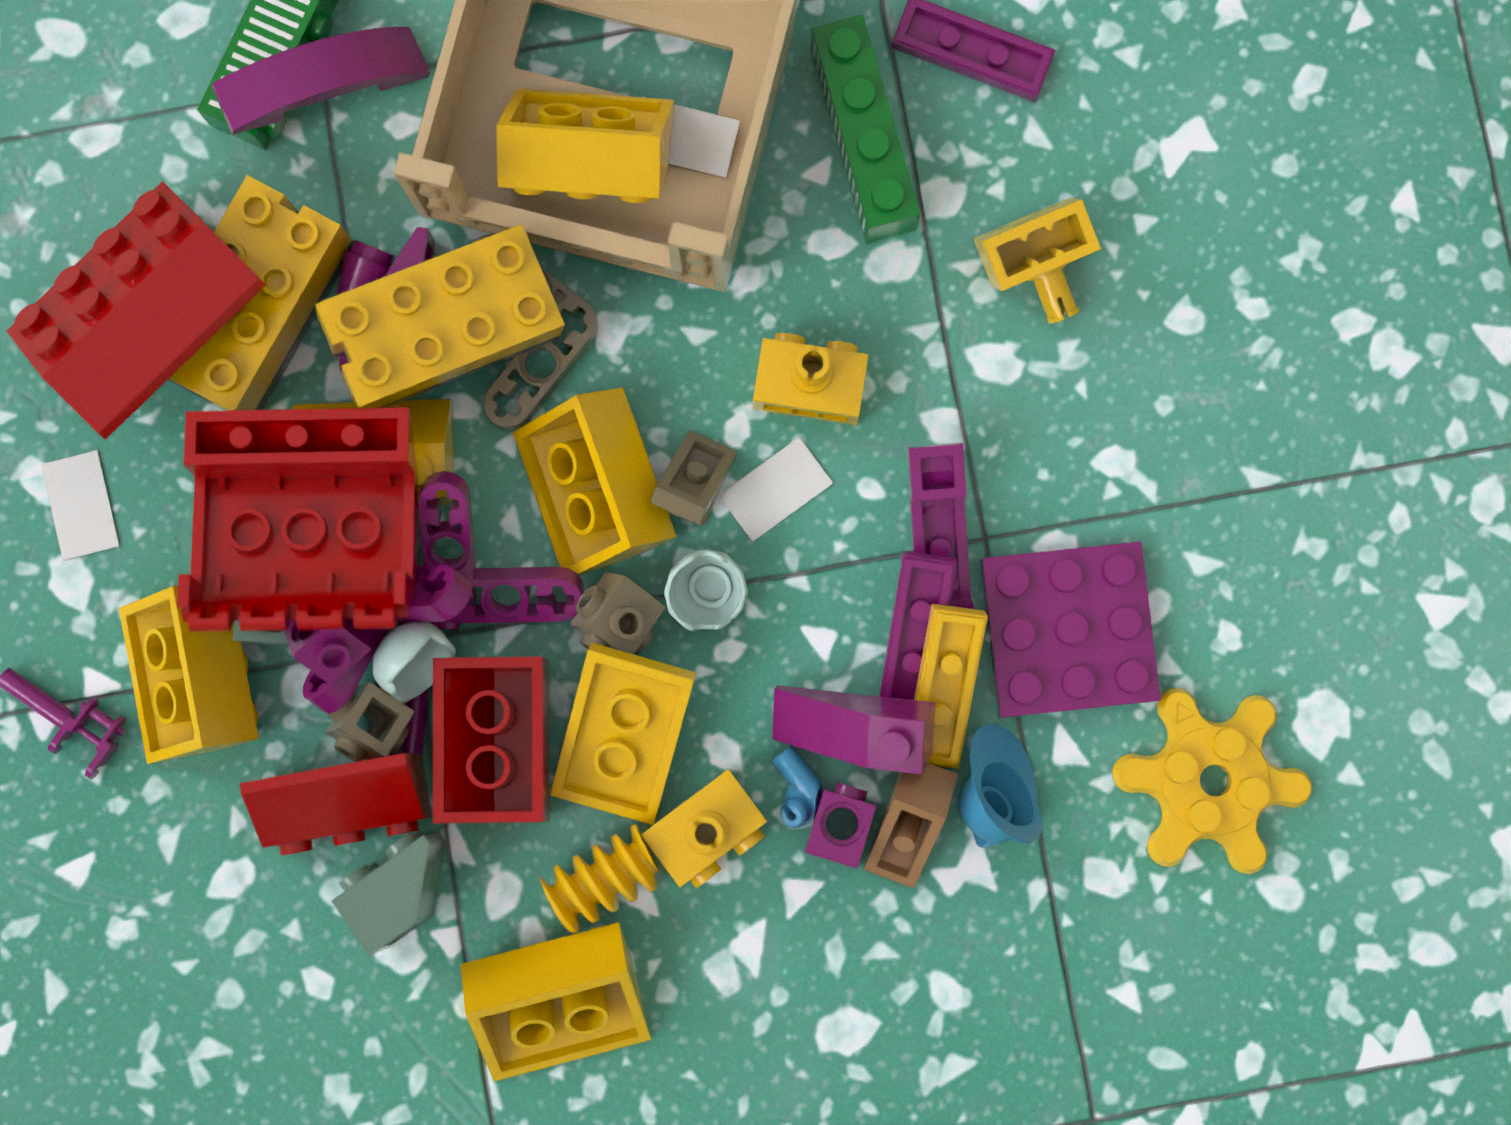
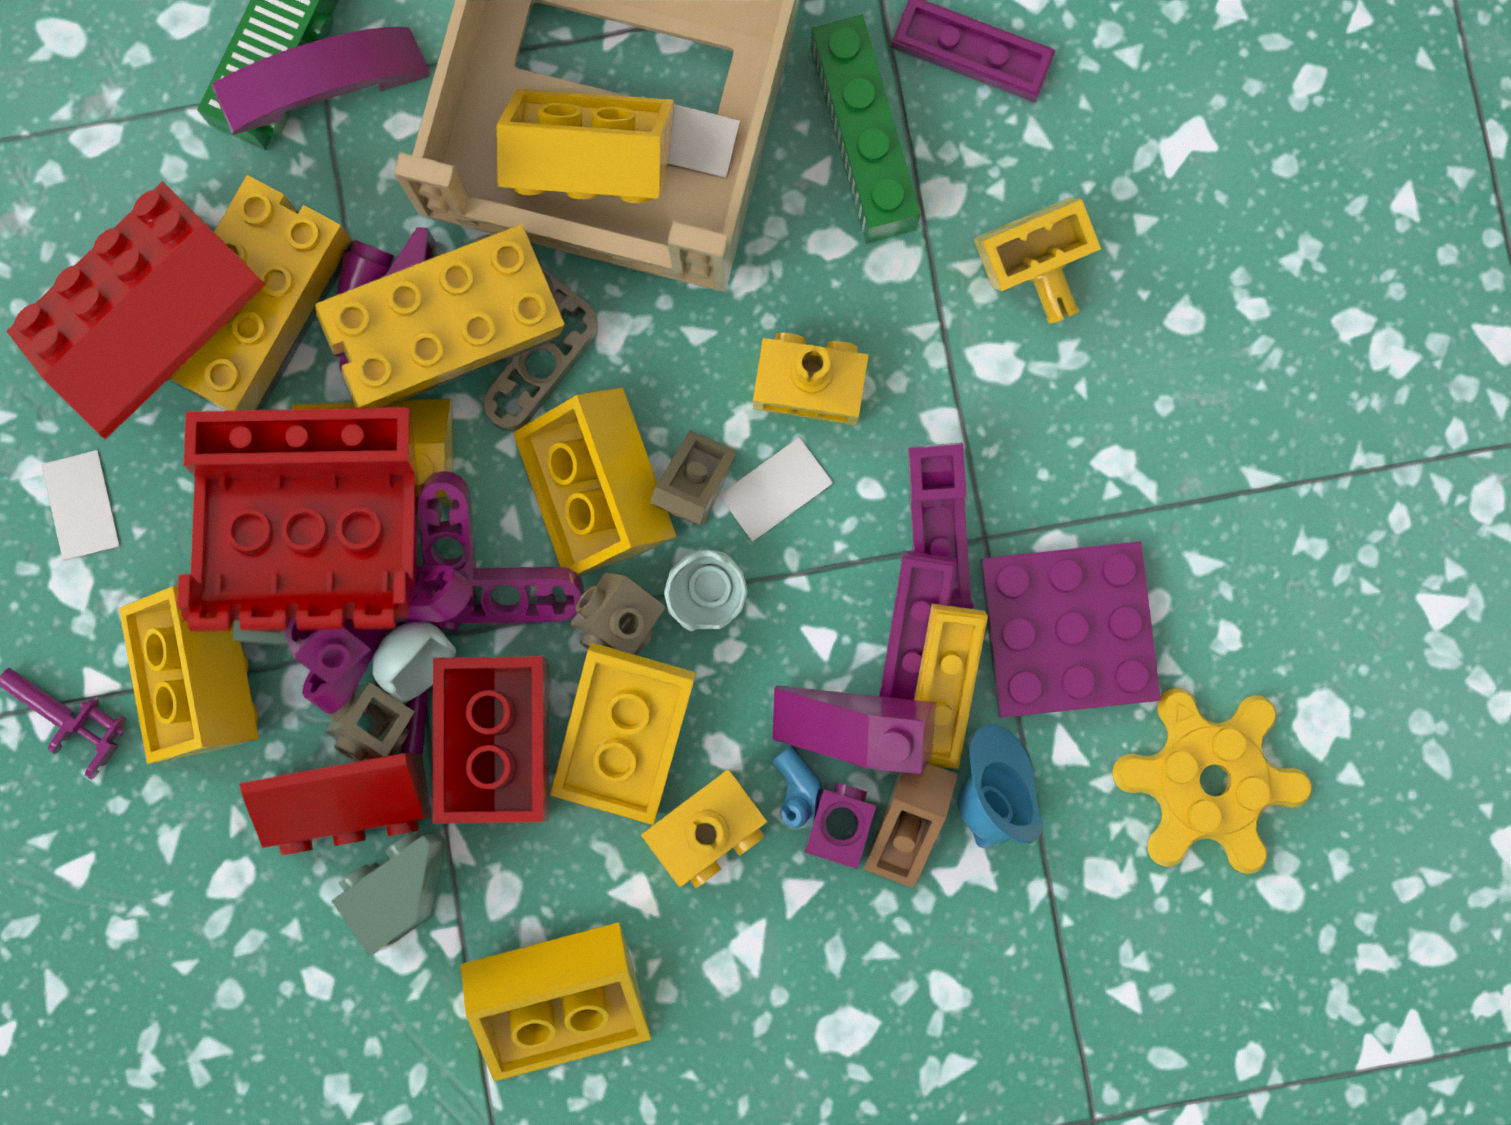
(602, 880): yellow piece -> none

